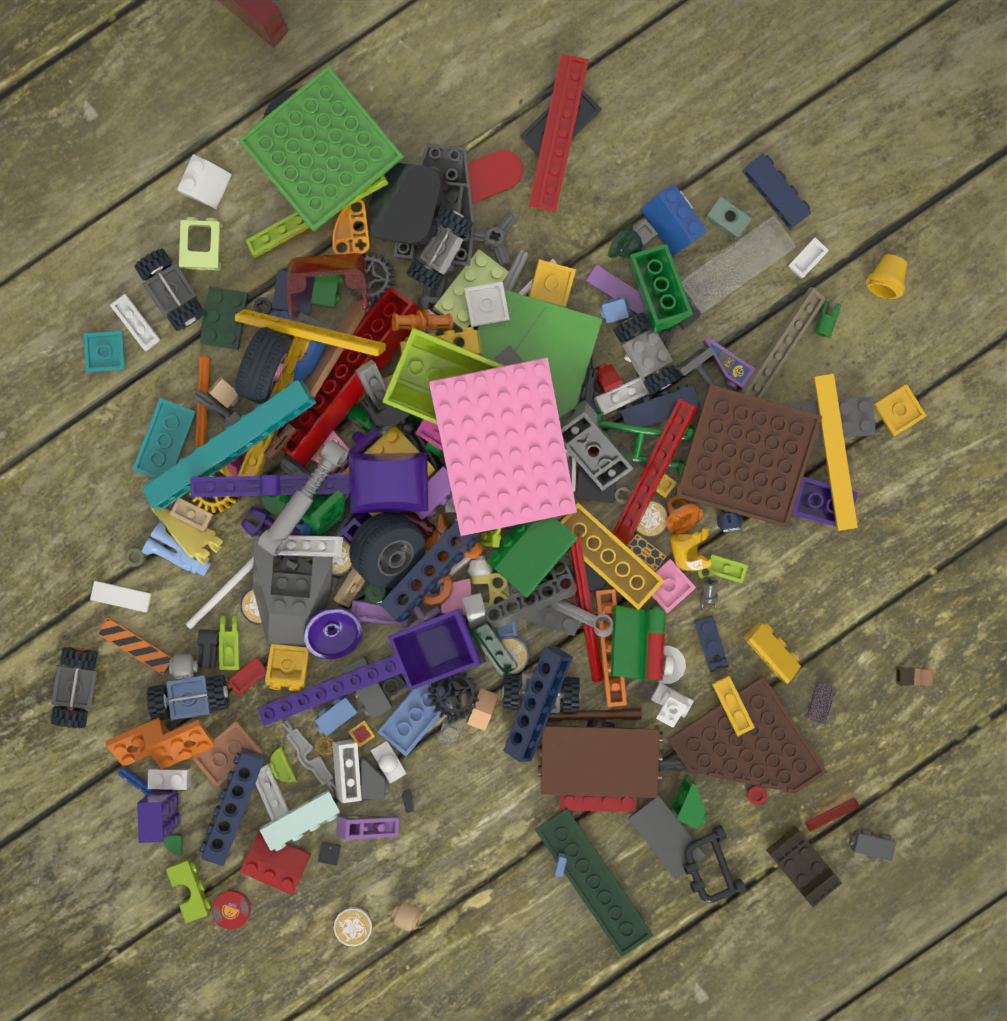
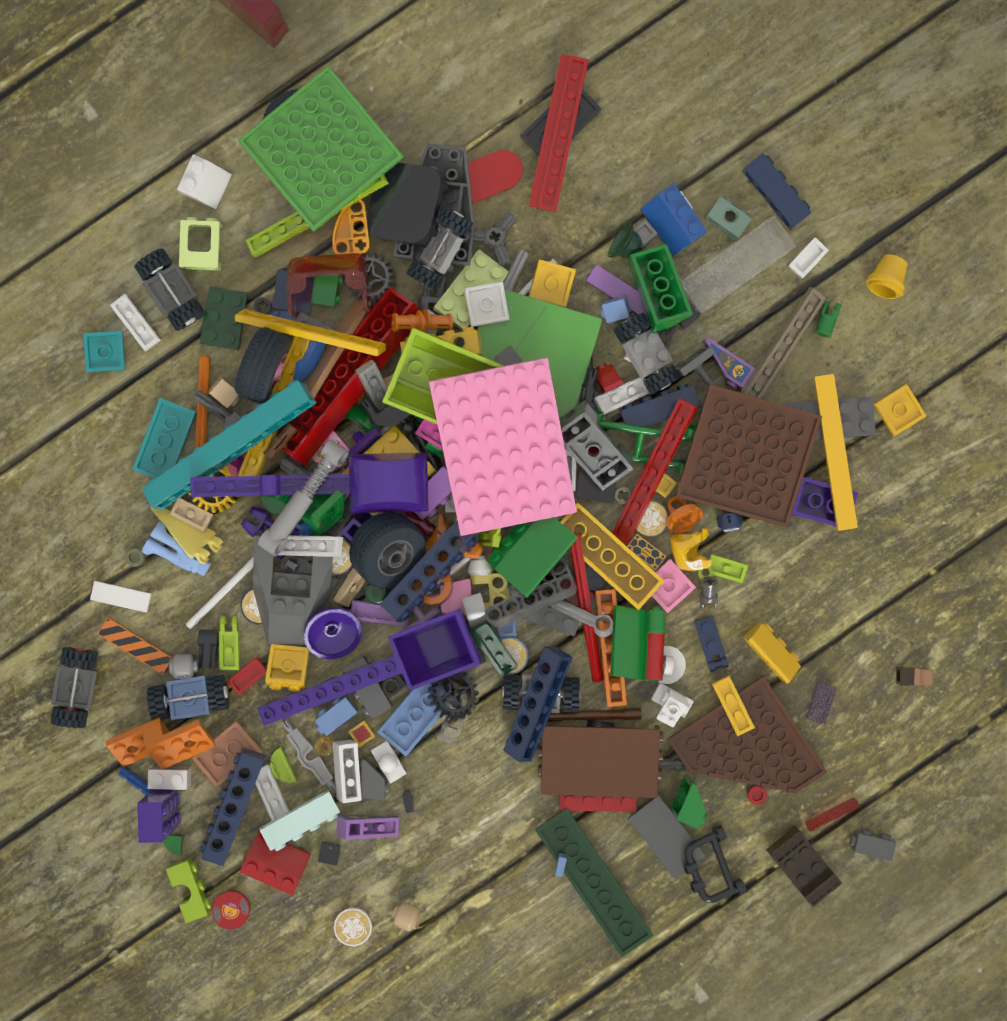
(484, 709): light nougat slope -> none

